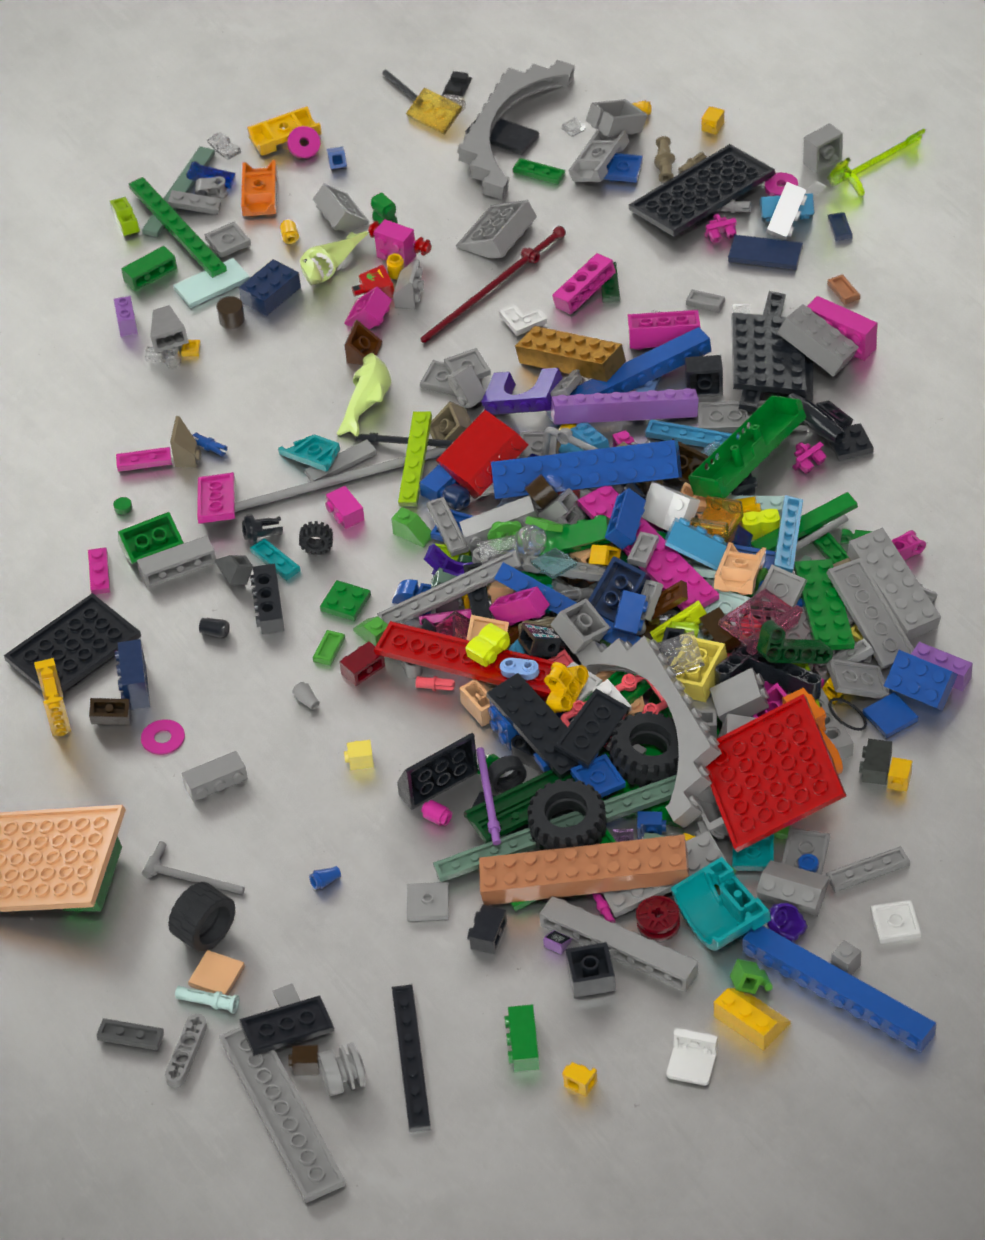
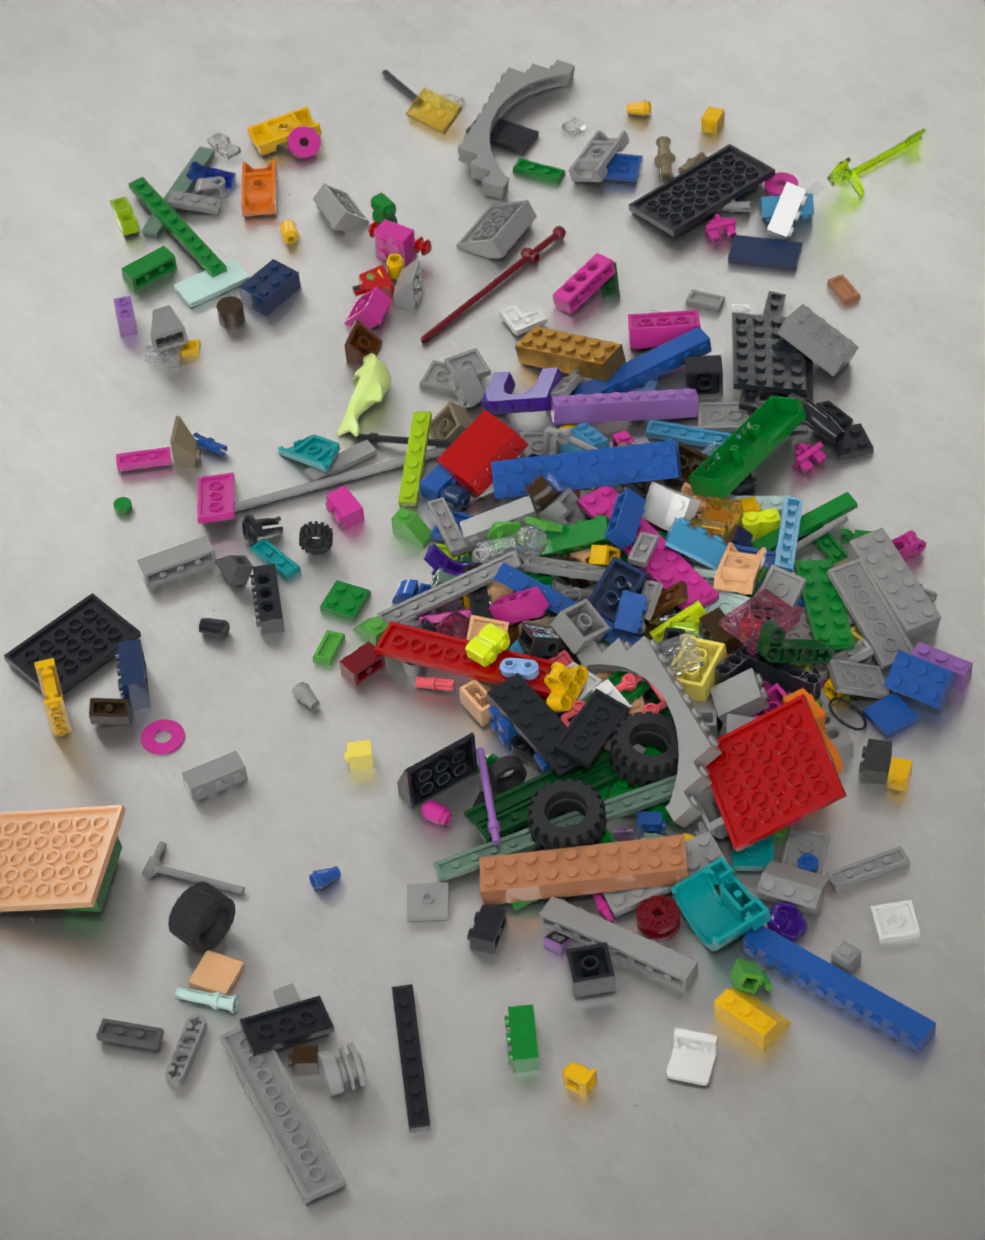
(99, 571): dark pink plate -> none
(149, 537): green slope -> none
(227, 239): light grey plate -> none
(321, 261): yellowish green piece -> none
(336, 157): blue brick -> none
(457, 84): black piece -> none
(554, 563): clear light blue piece -> none
(600, 775): blue plate -> none
(615, 117): light grey piece -> none
(822, 148): light grey brick -> none
(839, 226): dark blue tile -> none
(850, 324): dark pink brick -> none

